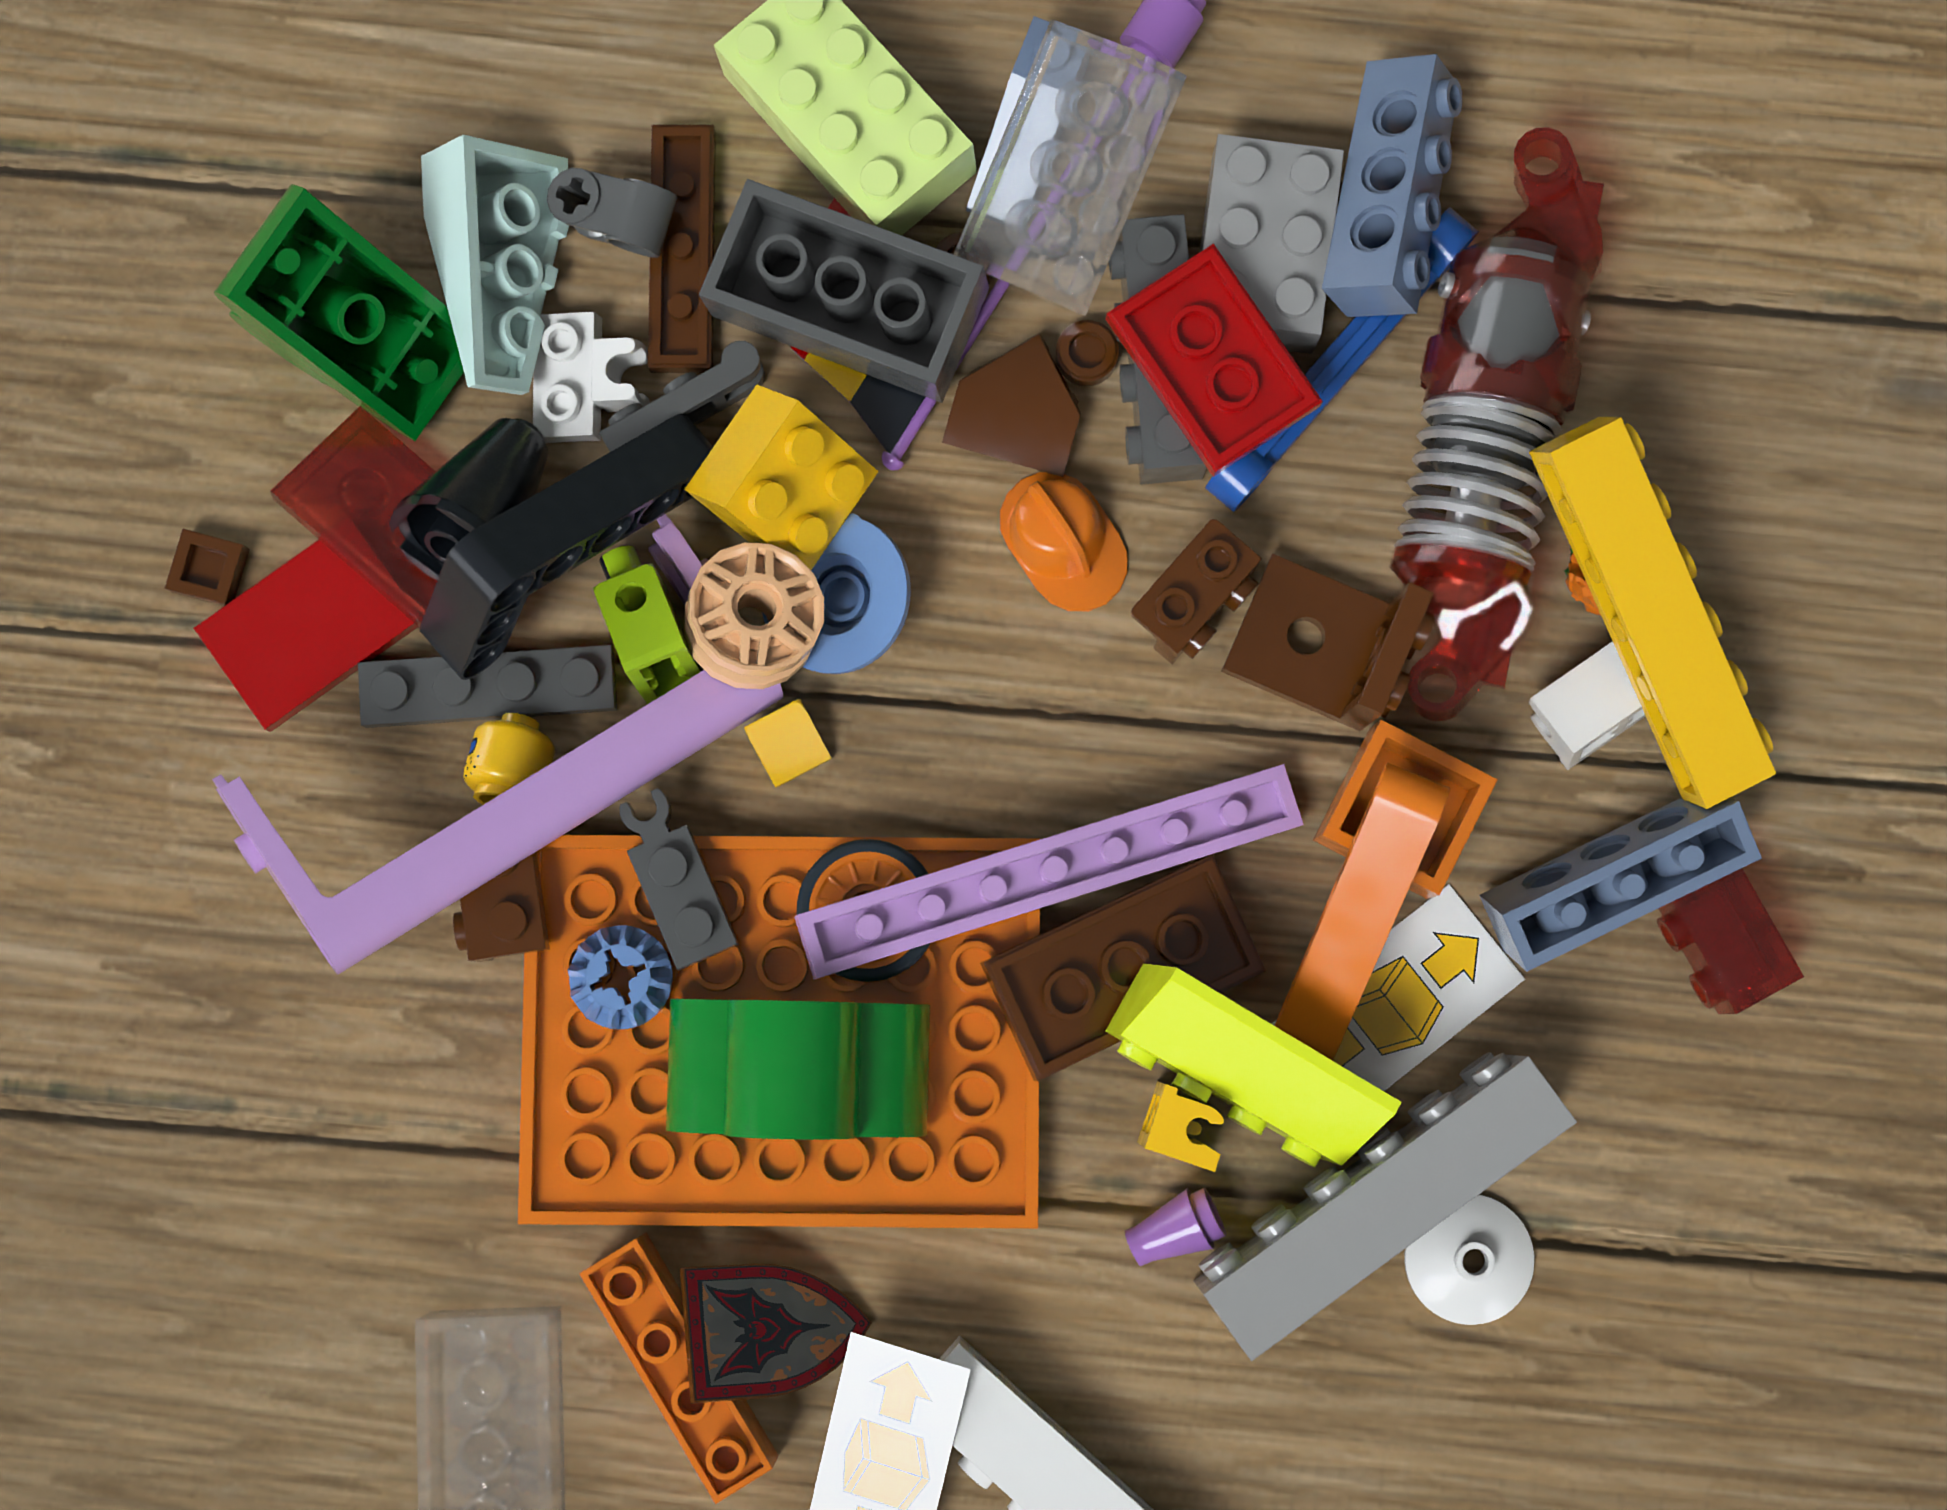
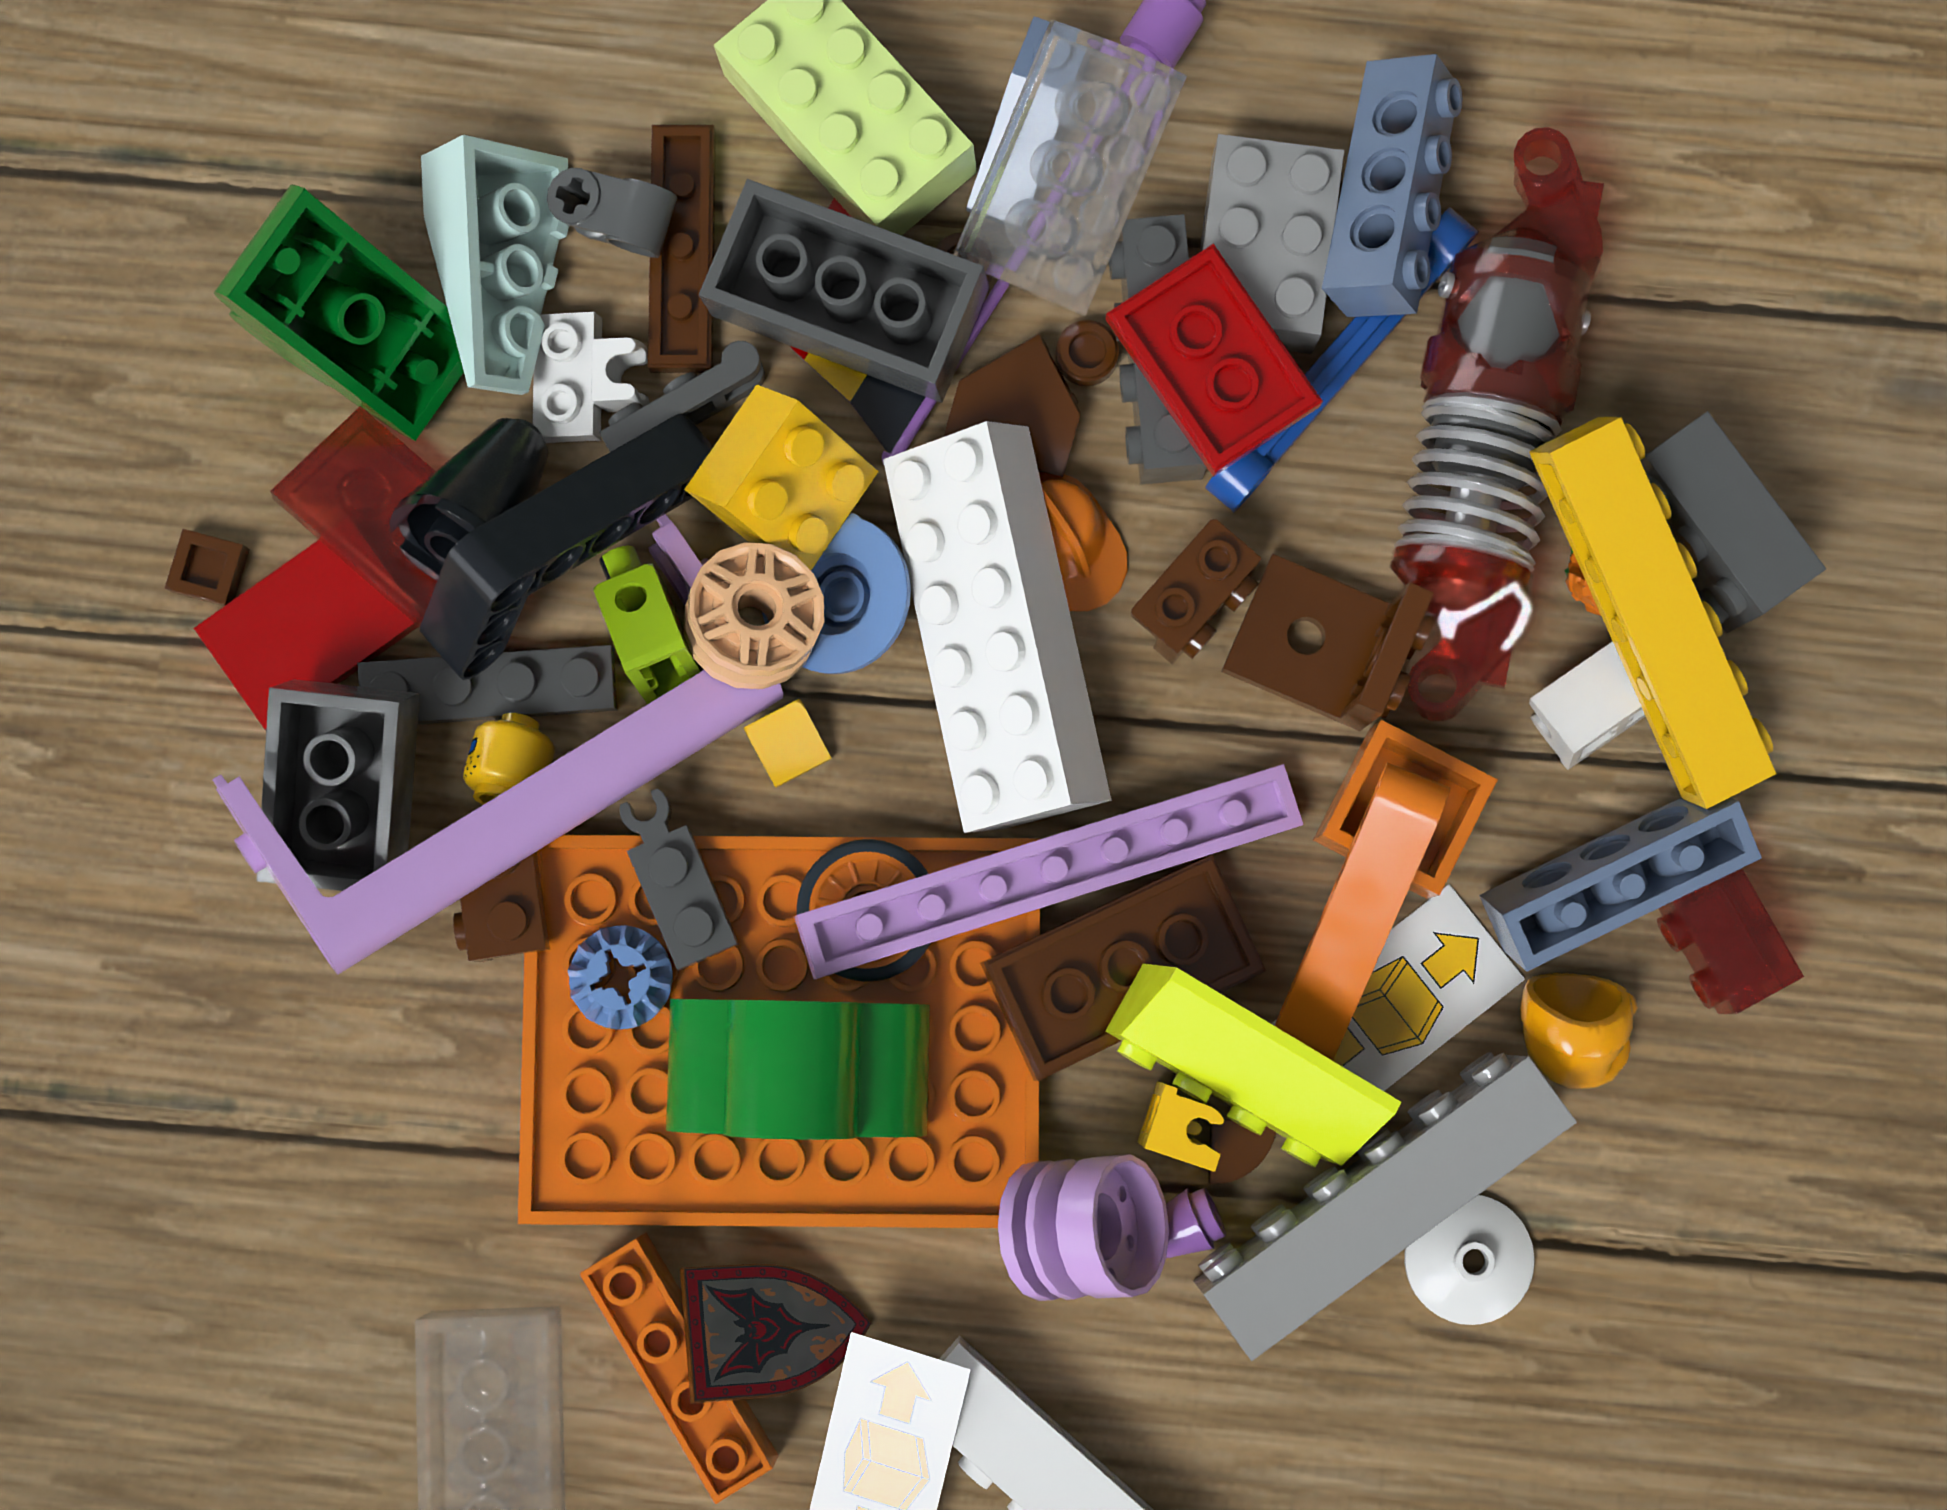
(339, 777): none -> dark grey brick
(996, 627): none -> white brick
(1083, 1228): none -> lavender wheel
(1239, 1150): none -> reddish brown tile
(1577, 1027): none -> light orange piece
(1729, 524): none -> dark grey brick

